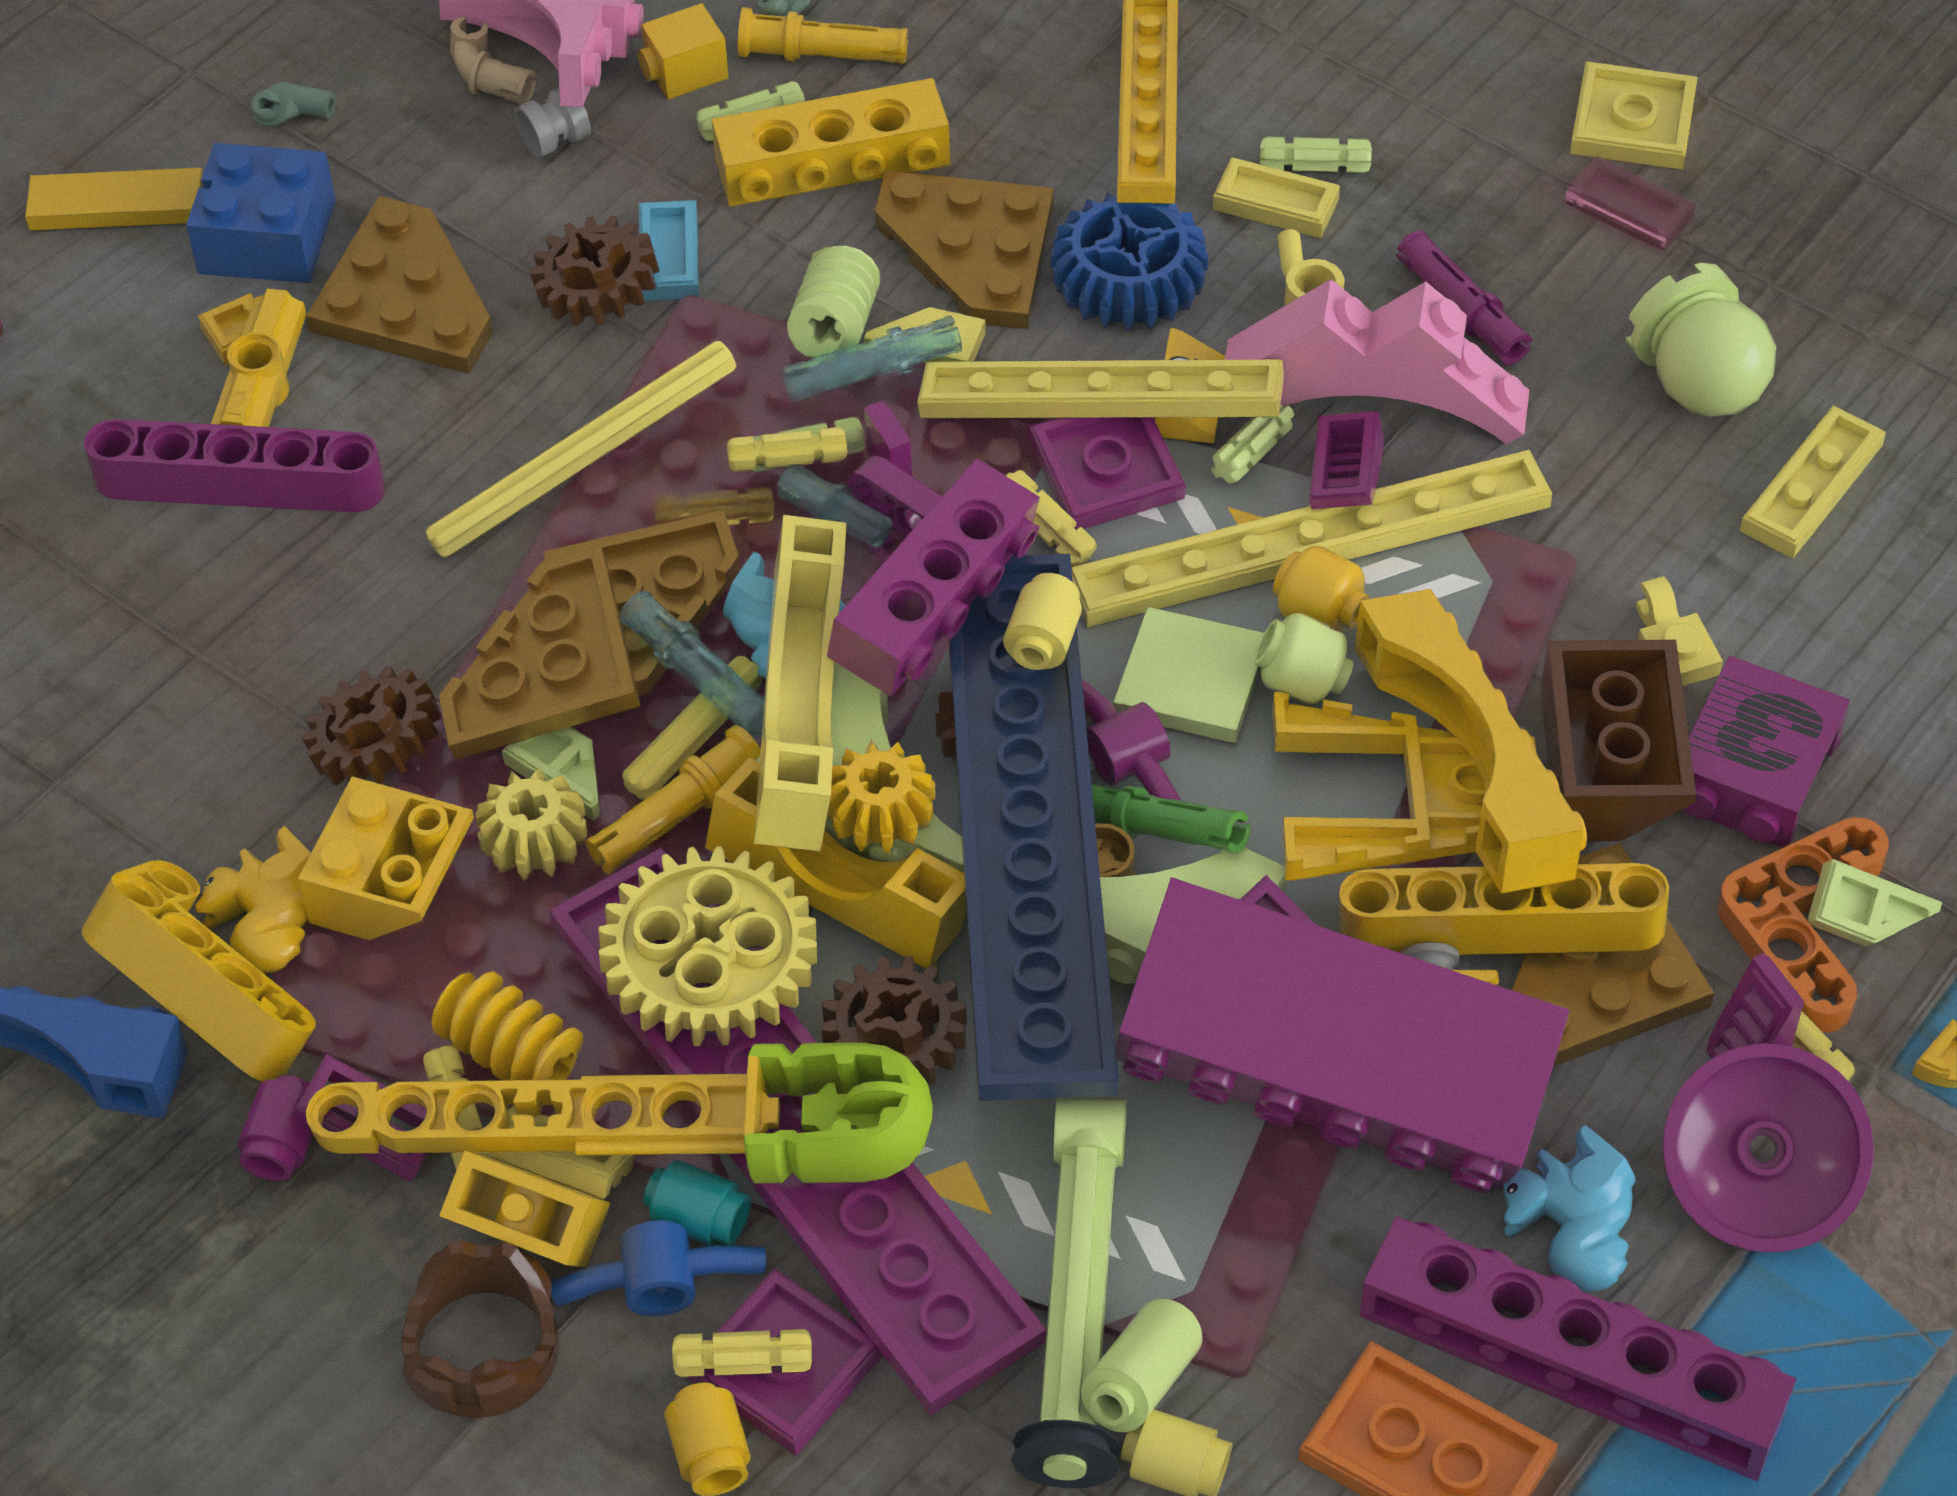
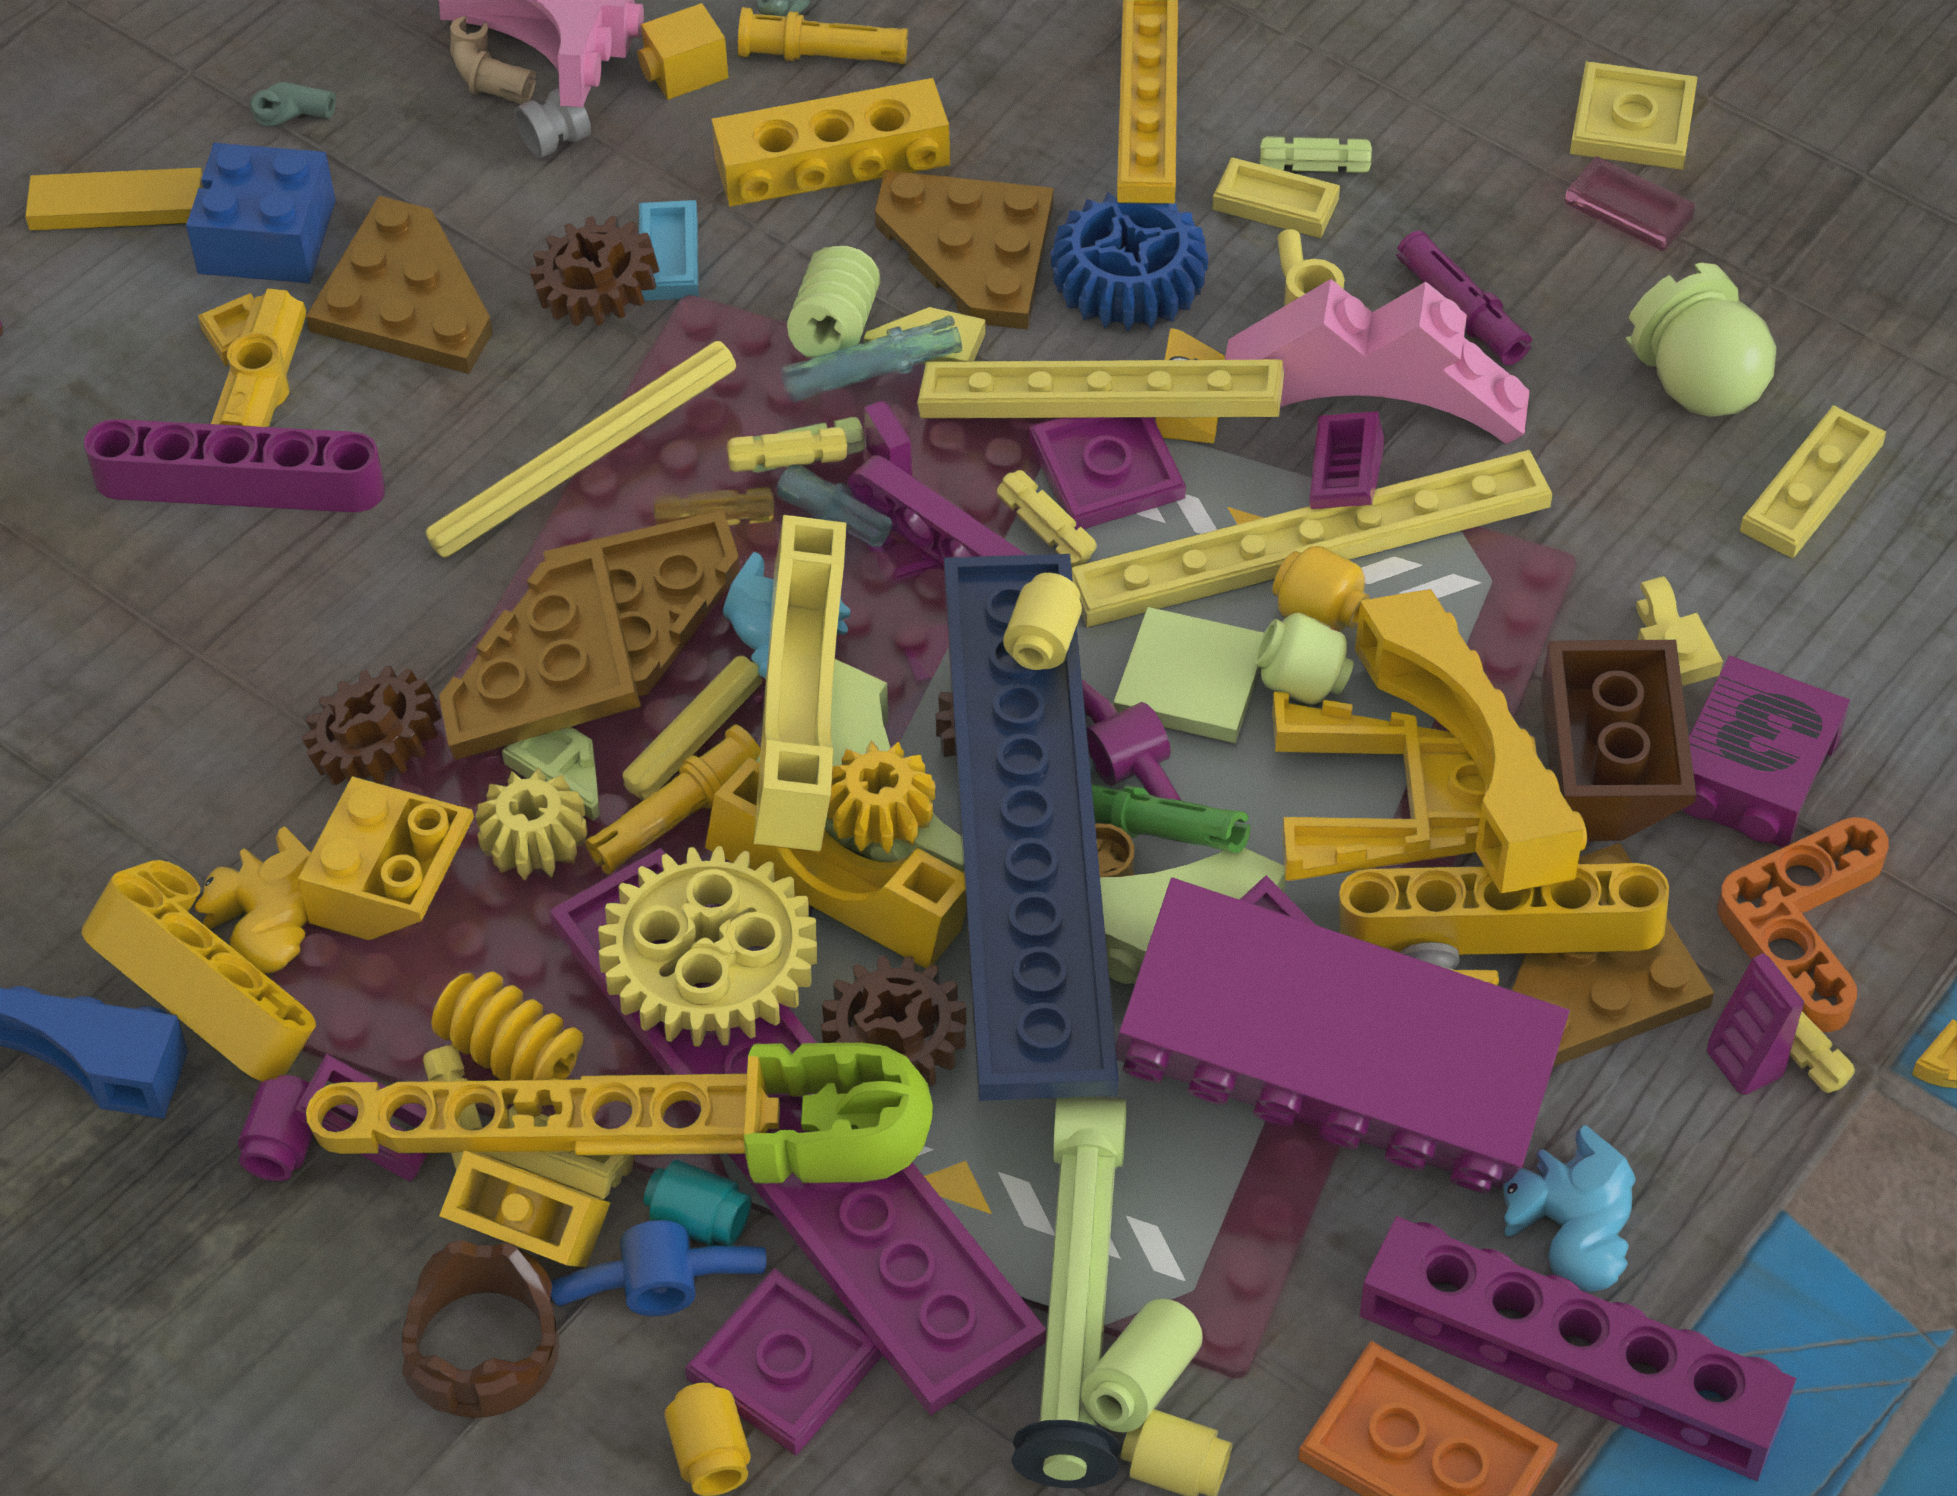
(679, 647): clear light blue pin -> none
(742, 1352): light yellow axle -> none
(784, 94): yellowish green axle -> none
(934, 578): magenta brick -> none
(1250, 445): yellowish green axle -> none
(1817, 1136): magenta dish -> none
(1865, 905): yellowish green tile -> none

